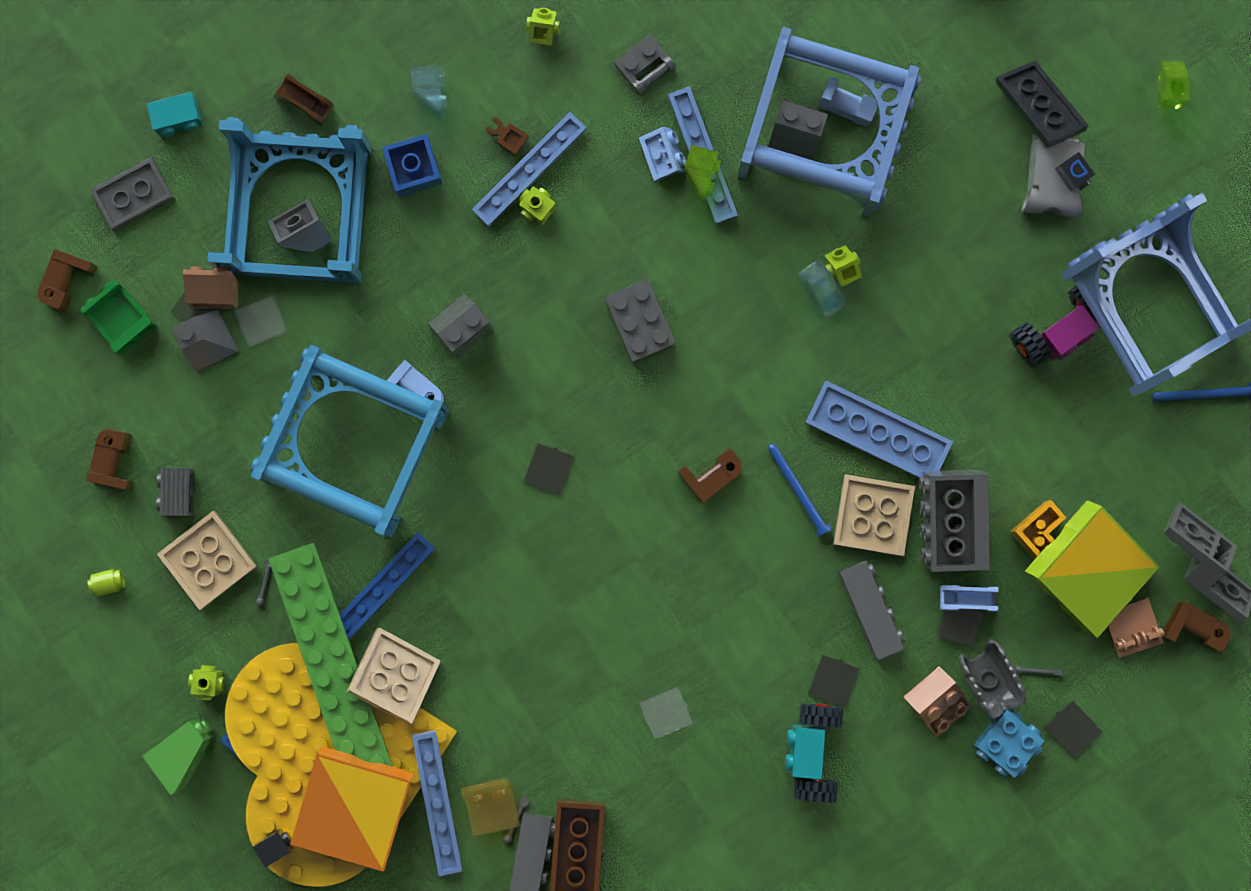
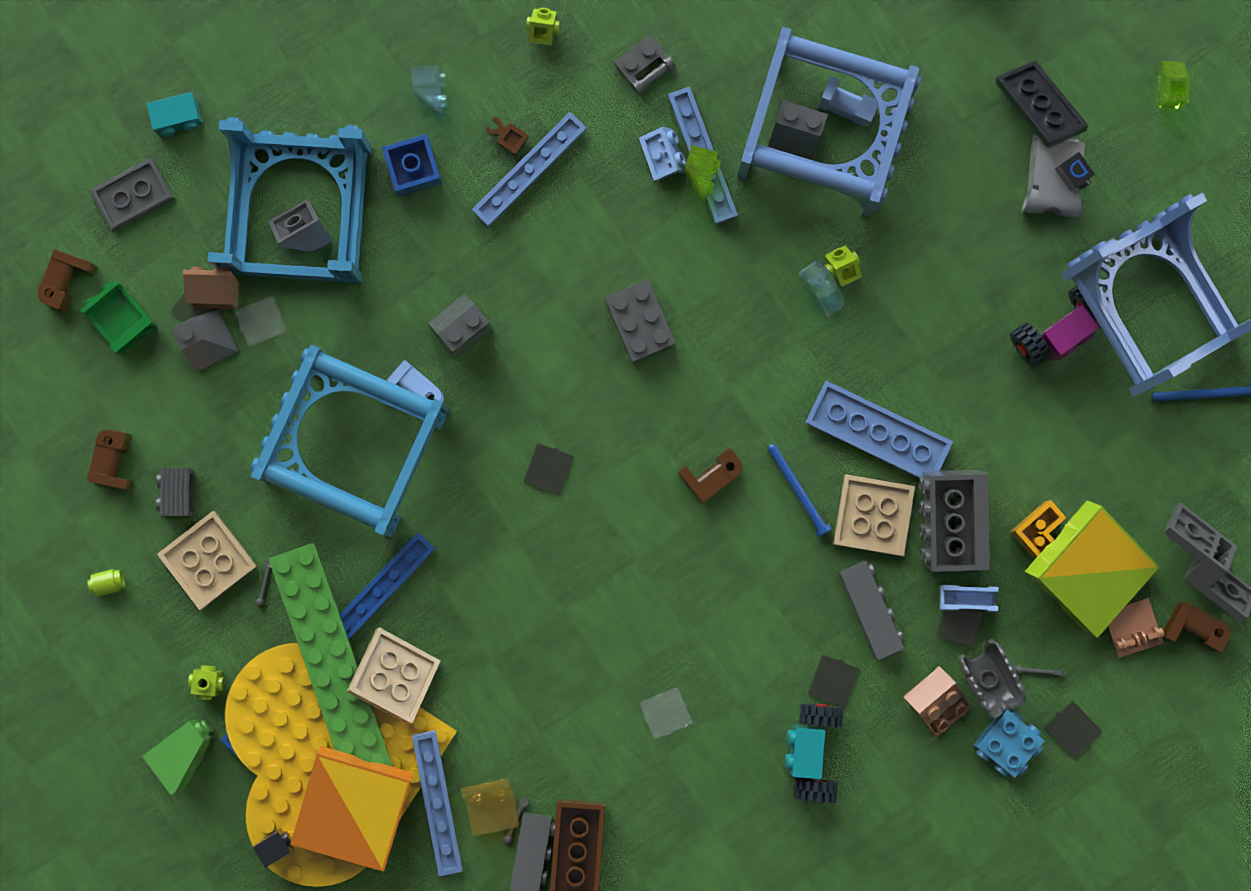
(314, 105): reddish brown piece -> none
(540, 212): lime brick -> none

